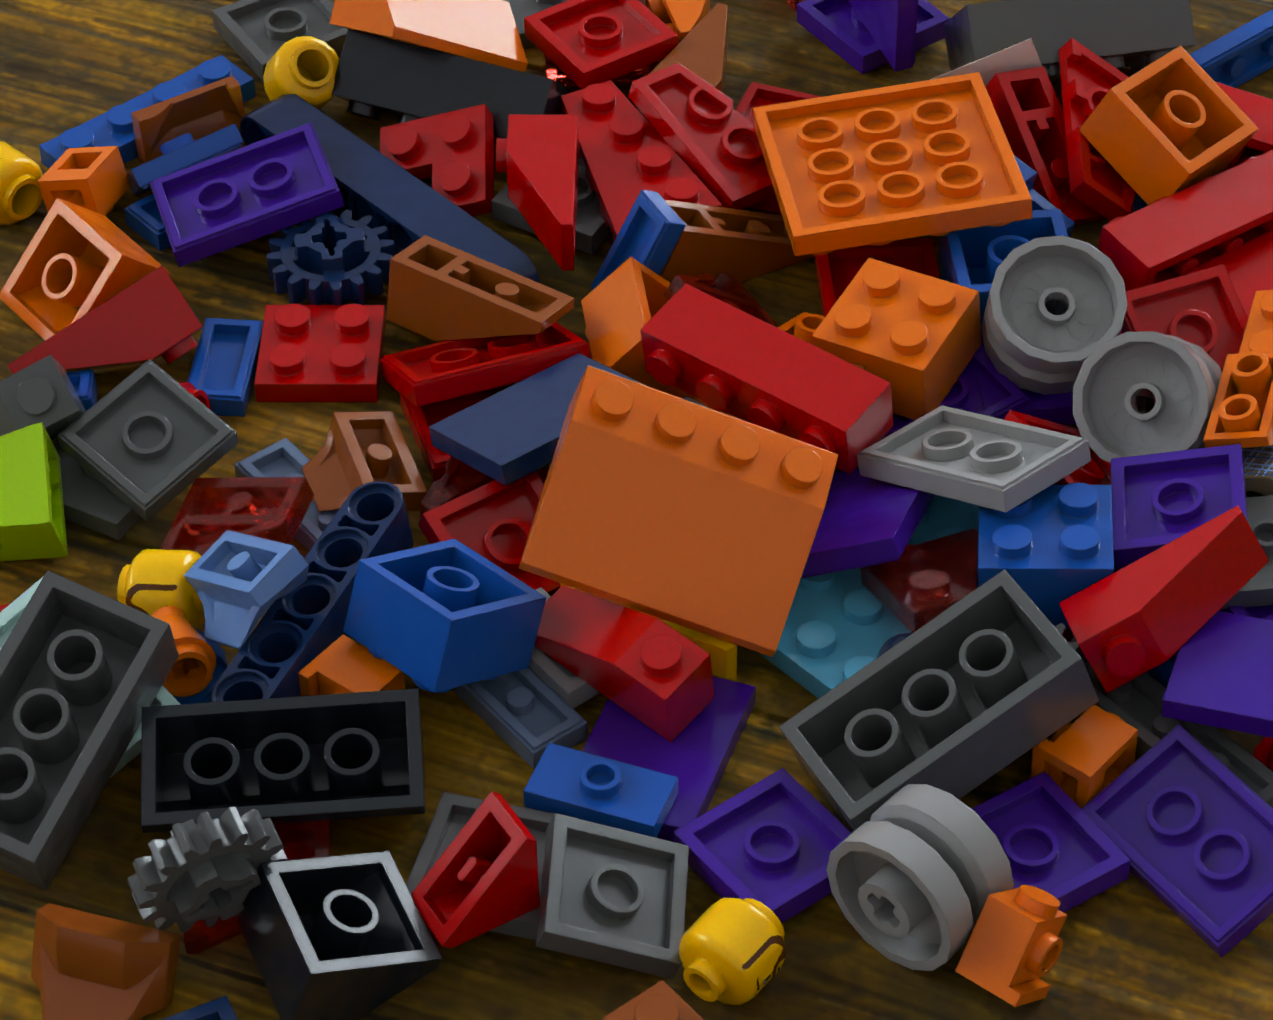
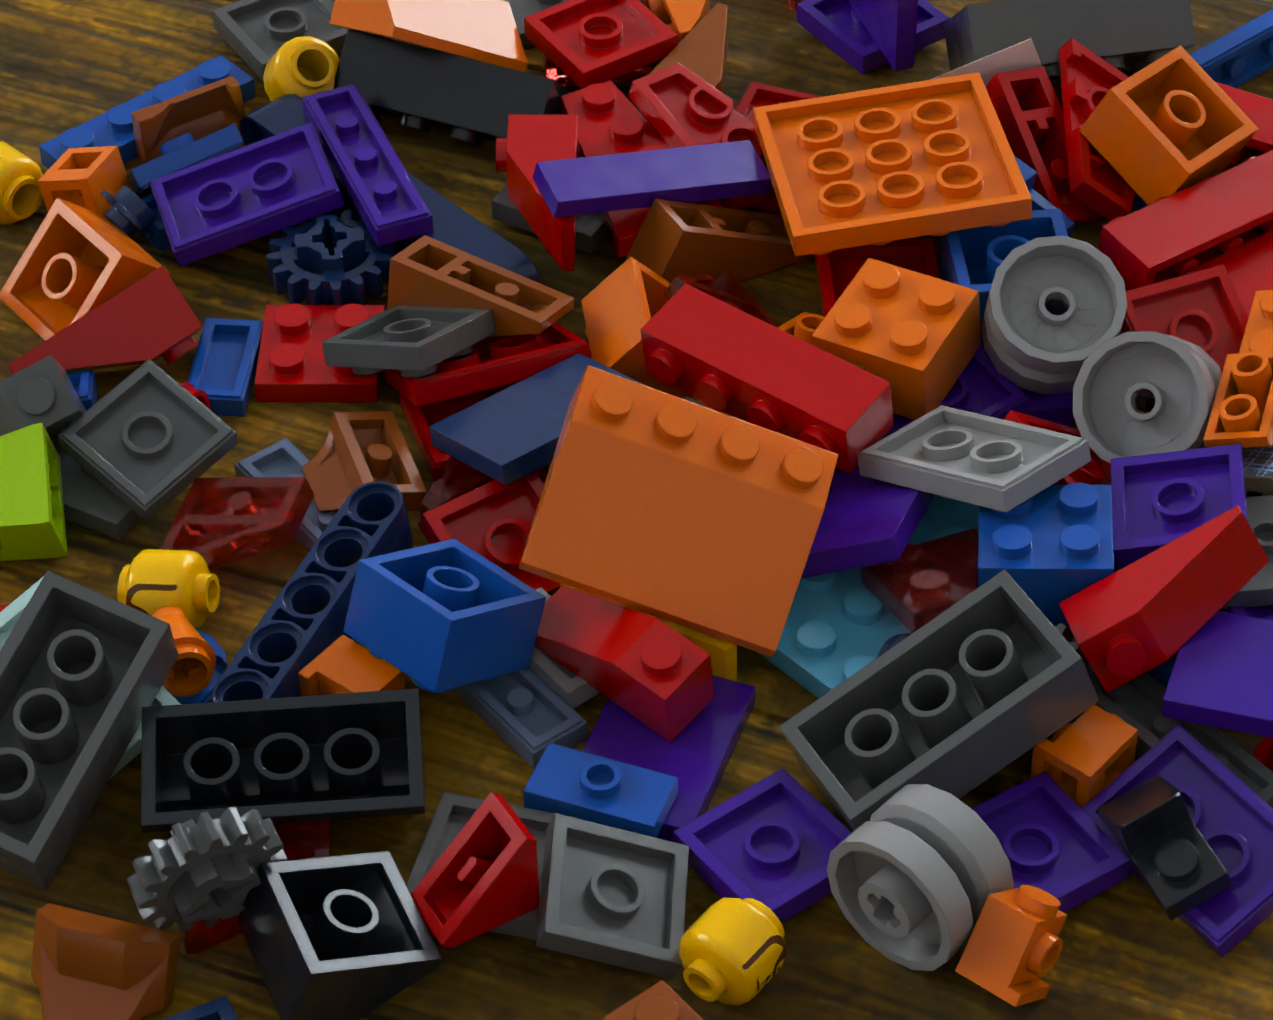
(129, 212): none -> dark blue plate
(241, 581): medium blue slope -> none
(367, 165): none -> dark purple tile
(409, 339): none -> dark grey plate
(452, 150): red plate -> none
(639, 177): none -> dark purple tile
(645, 235): blue tile -> none
(1165, 846): none -> black slope

